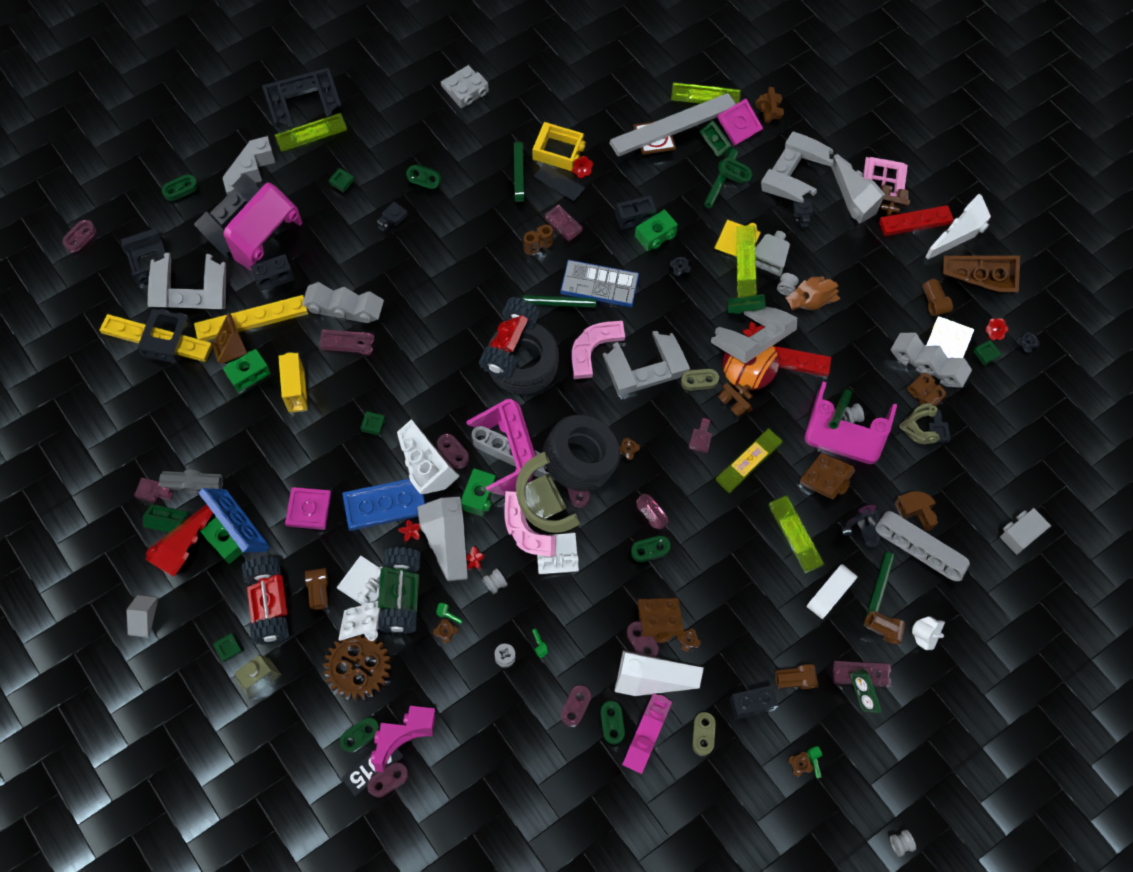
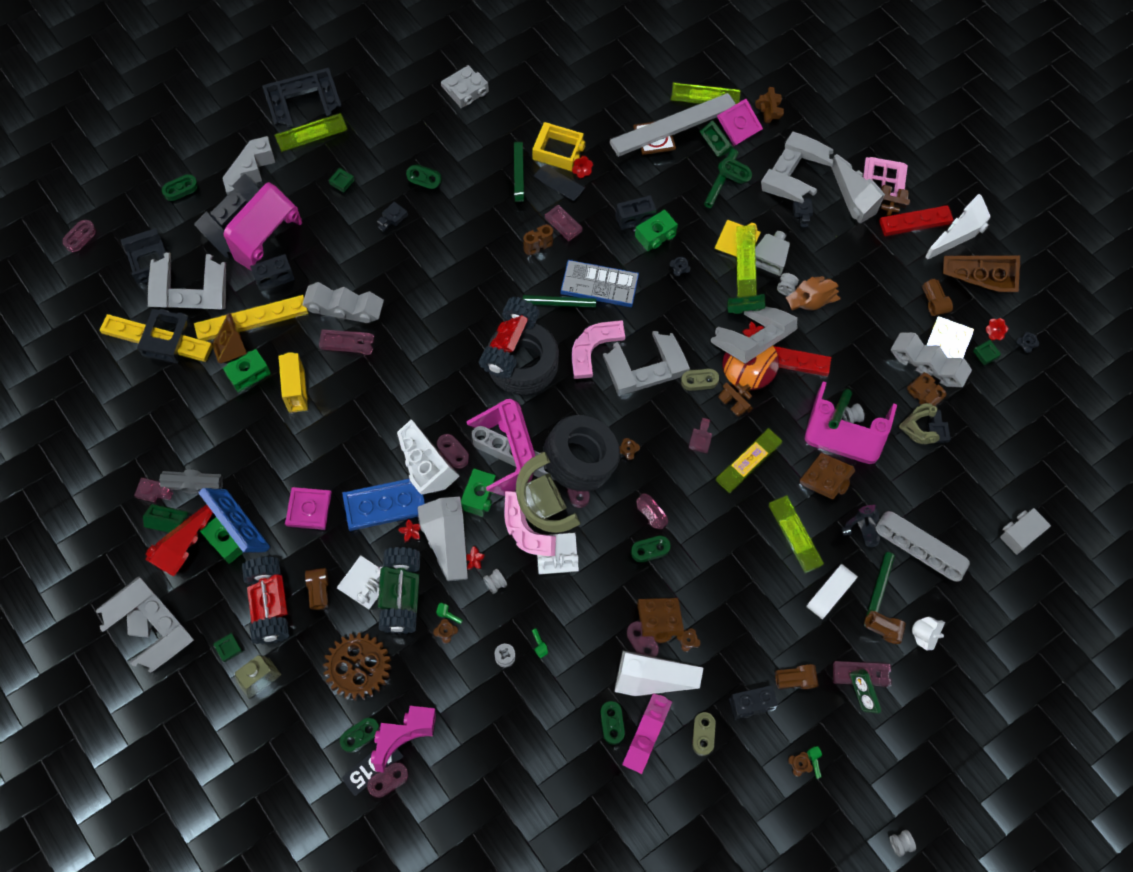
(139, 595): none -> light grey wedge
(360, 621): white hinge -> none
(373, 423): dark green plate -> none
(575, 706): clear pink plate -> none
(917, 504): reddish brown brick -> none

